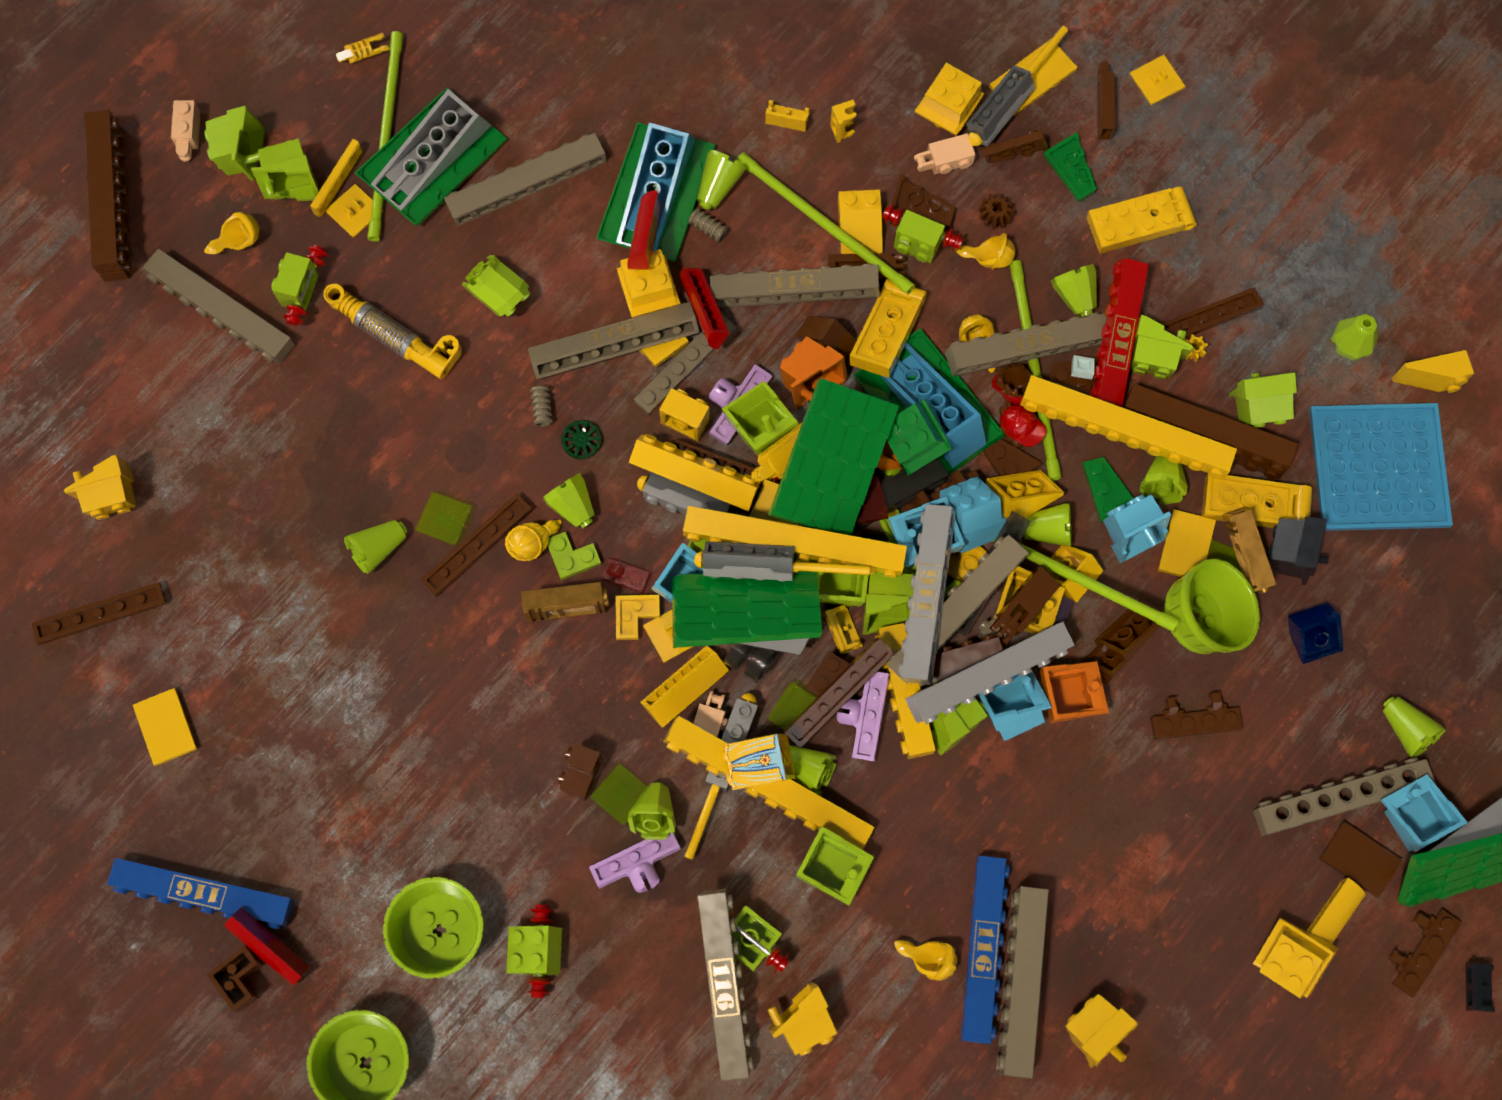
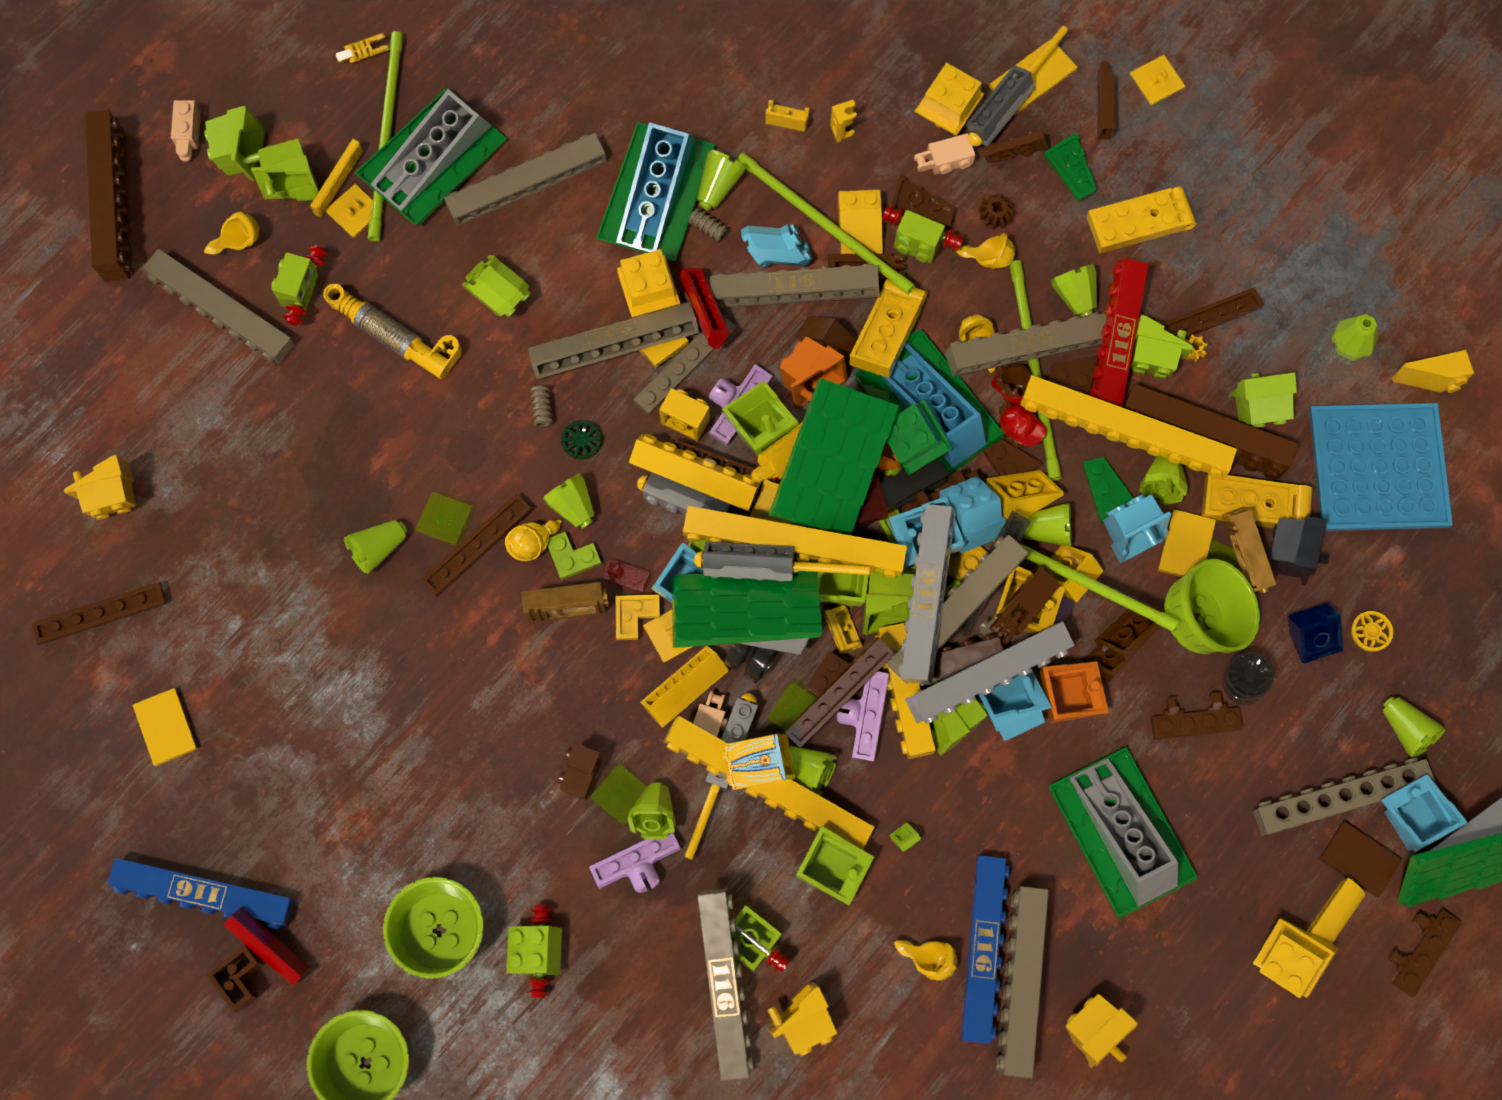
(644, 231): red brick -> none
(777, 246): none -> medium azure brick
(905, 837): none -> lime plate
(1082, 367): light aqua plate -> none
(1122, 833): none -> piece
(1248, 678): none -> clear smoke wheel
(1372, 631): none -> yellow wheel
(1479, 987): black hinge -> none

